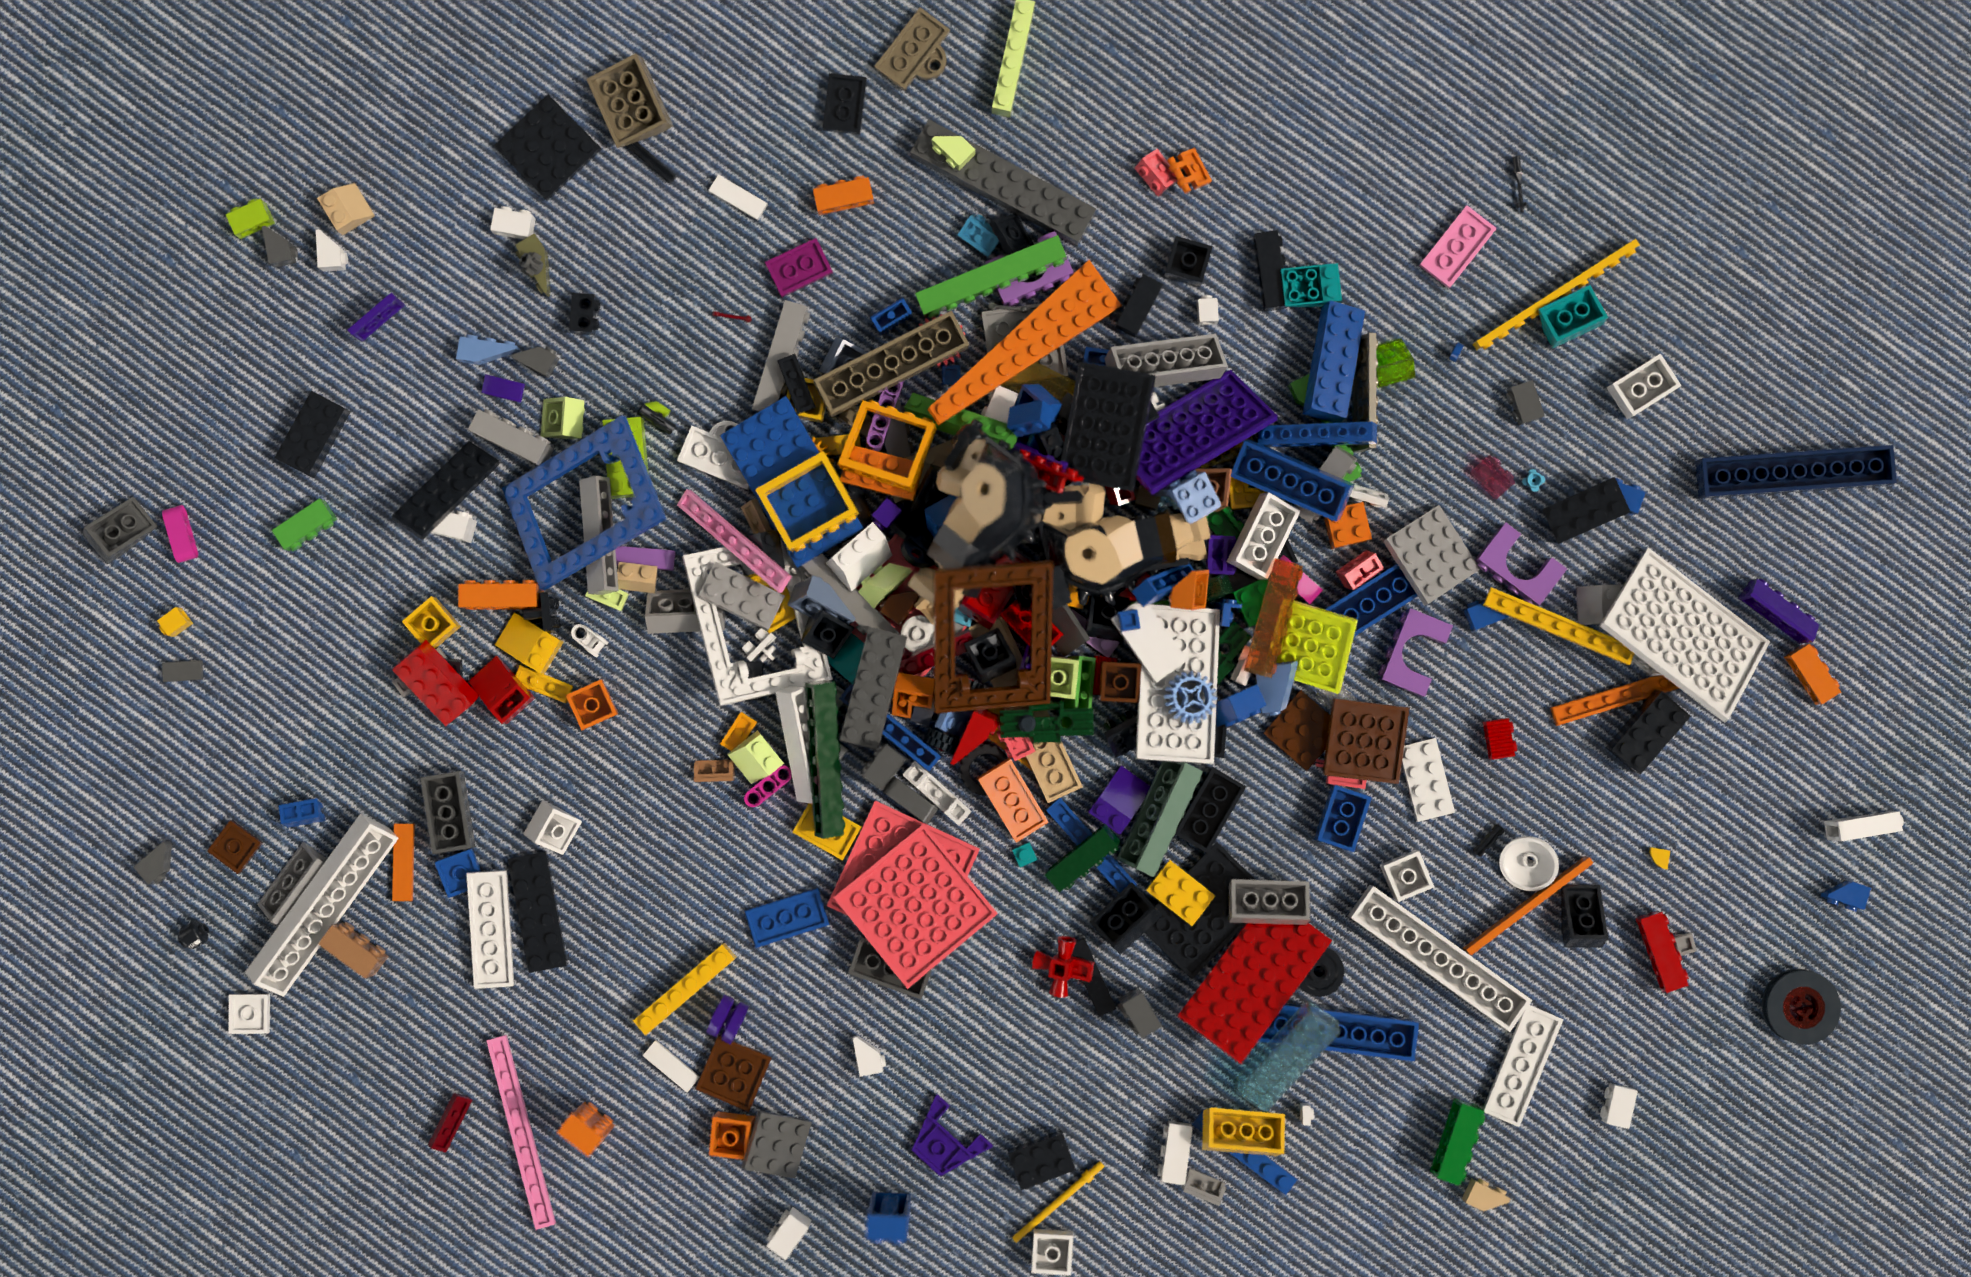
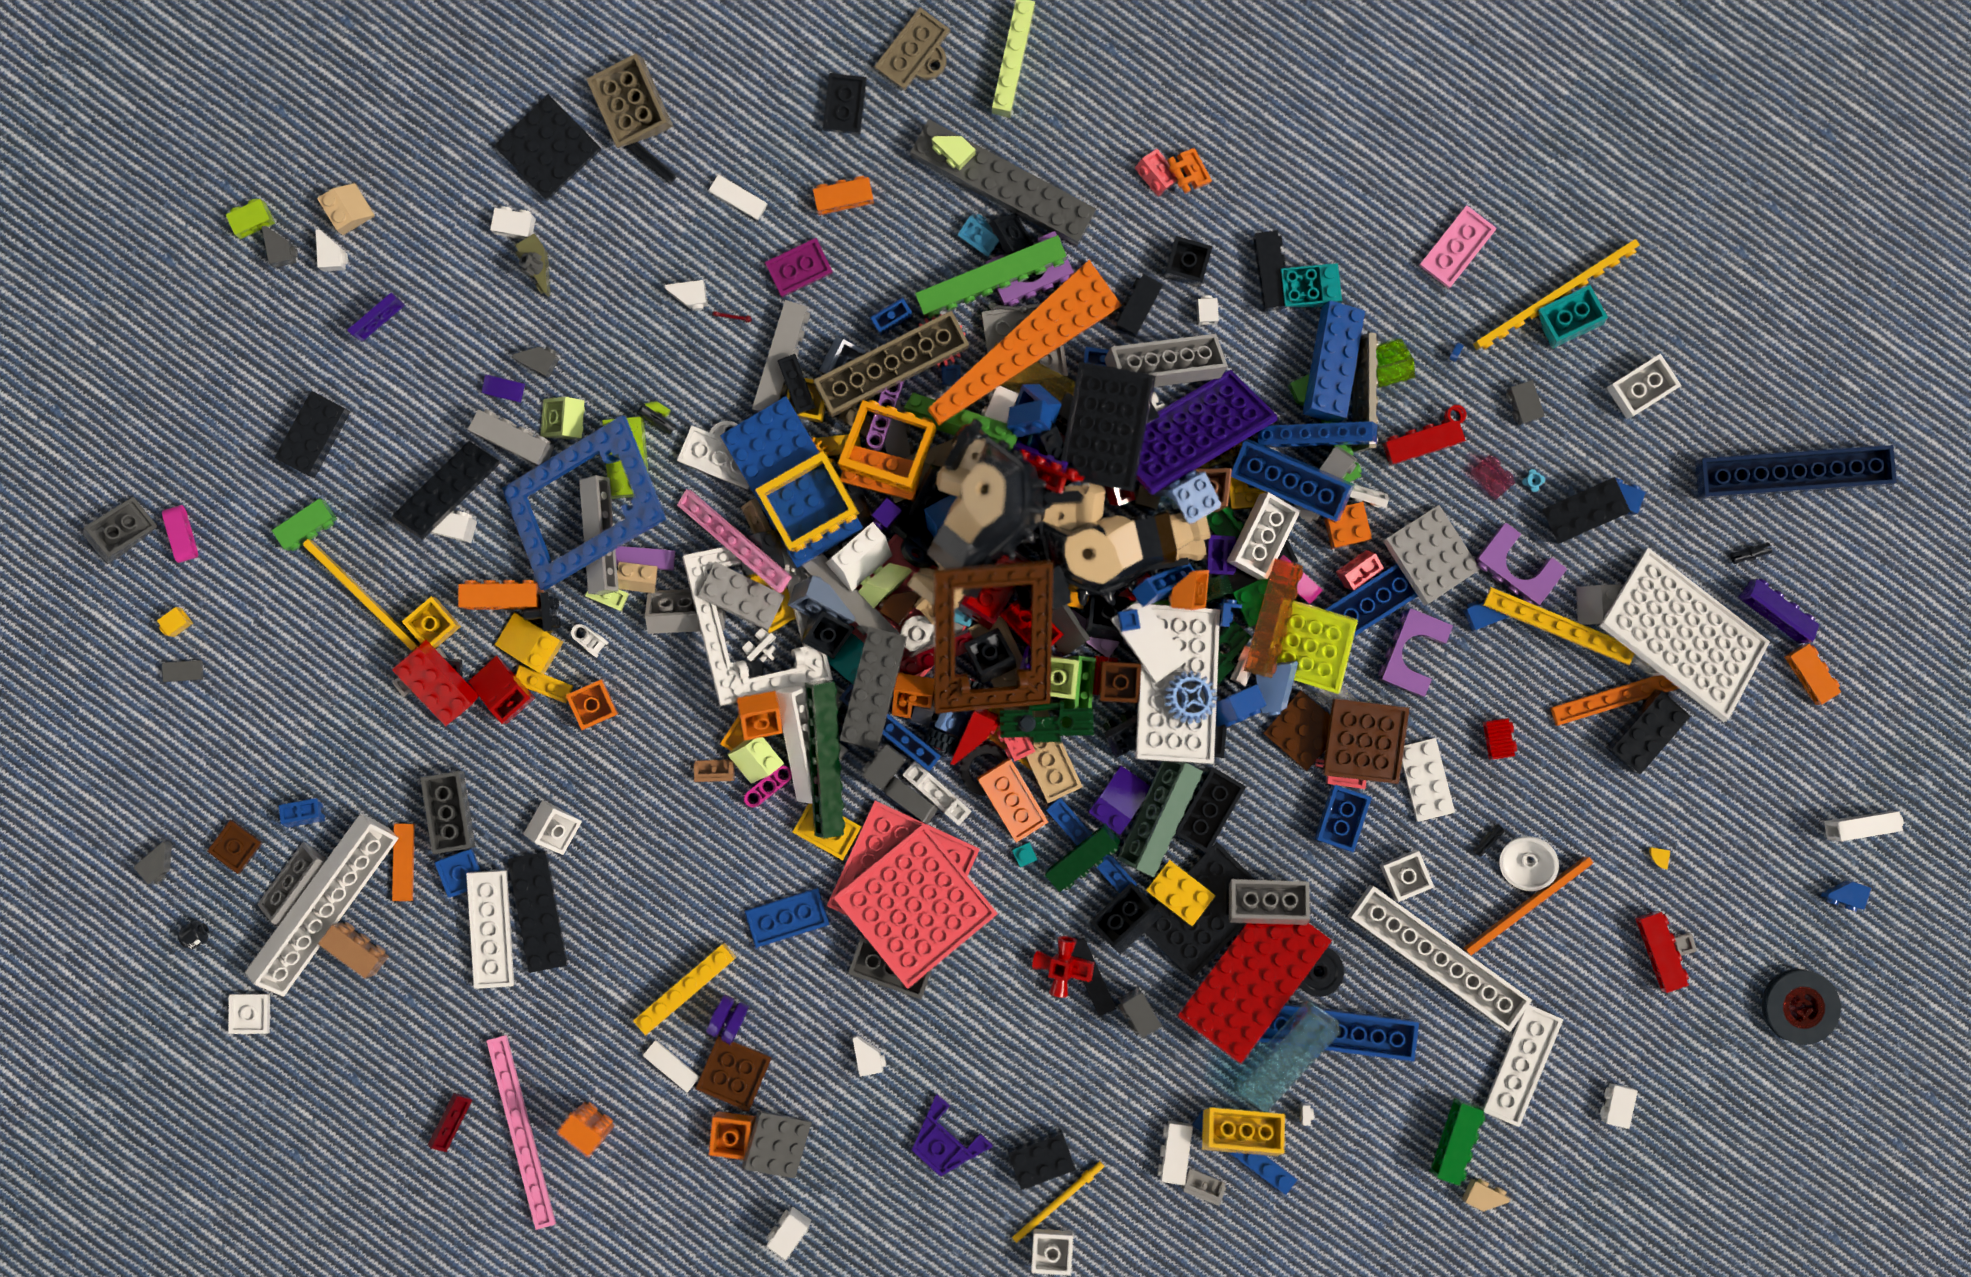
(349, 583): none -> yellow tile
(478, 352): medium blue slope -> none
(578, 314): black brick -> none
(691, 294): none -> white slope
(759, 715): none -> orange brick
(888, 1217): blue brick -> none
(1428, 440): none -> red hinge
(1517, 172): black piece -> none
(1583, 916): black slope -> none
(1751, 553): none -> black pin

